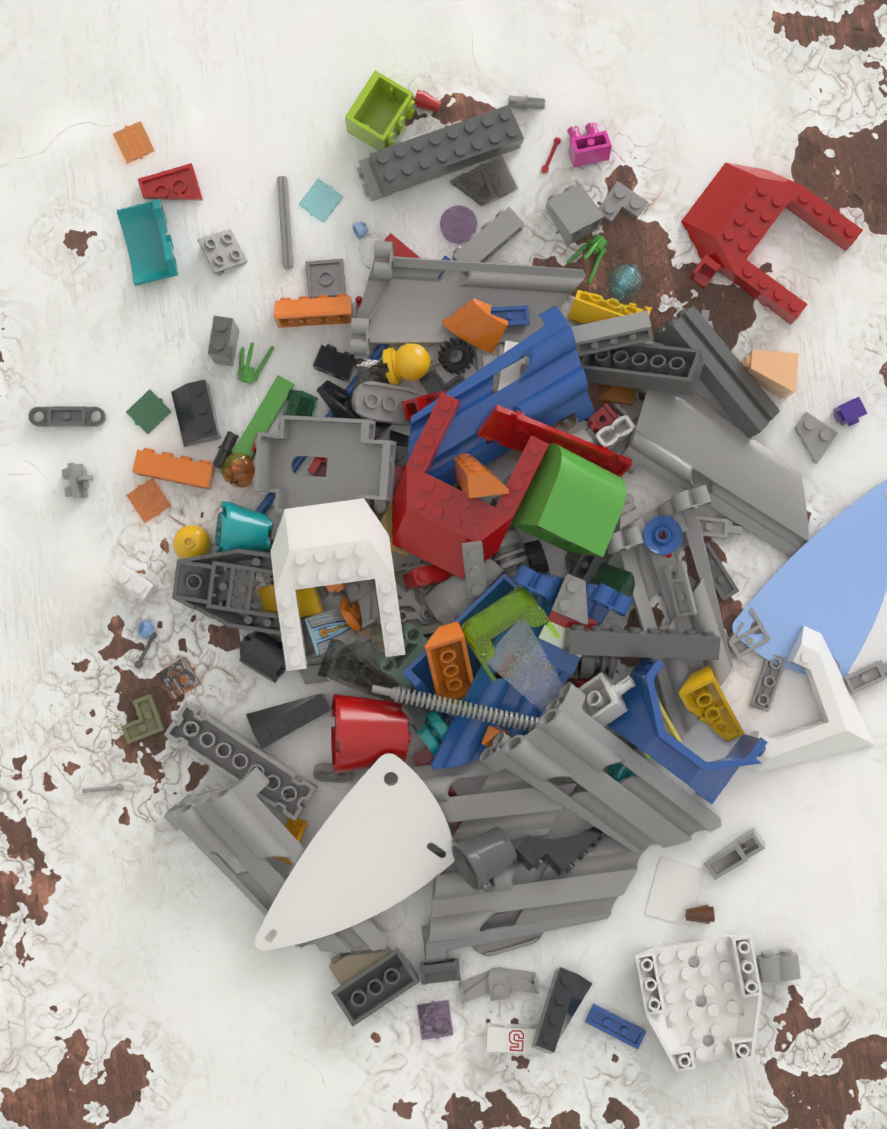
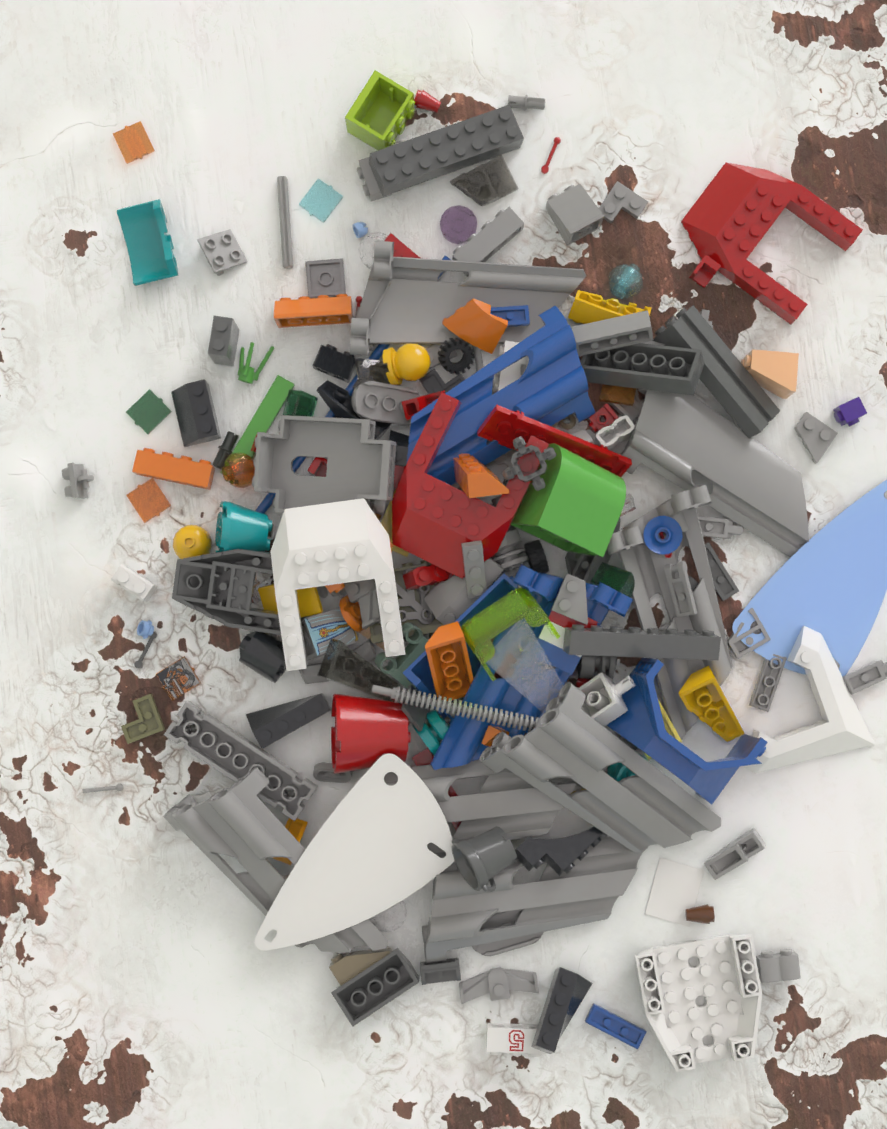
(67, 416): dark grey plate -> none
(172, 184): red wing -> none
(435, 1019): clear purple piece -> none
(538, 482): none -> dark grey piece
(588, 148): dark pink brick -> none
(595, 246): bright green plant -> none

